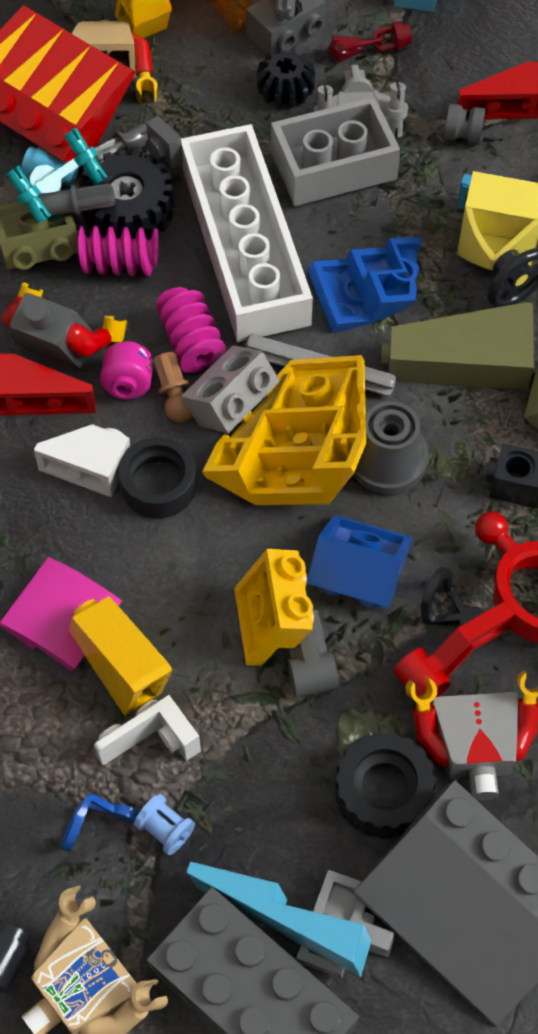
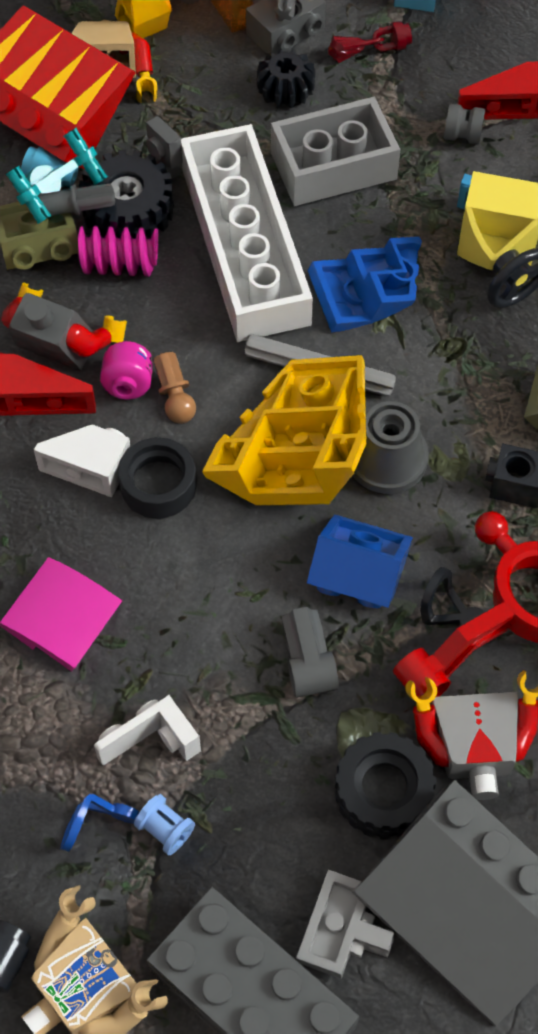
(119, 654): yellow slope -> none
(128, 140): dark grey axle -> none
(190, 328): dark pink piece -> none
(230, 388): light grey brick -> none
(264, 901): medium azure slope -> none
(273, 605): yellow plate -> none
(359, 88): light grey axle -> none
(465, 349): olive slope -> none

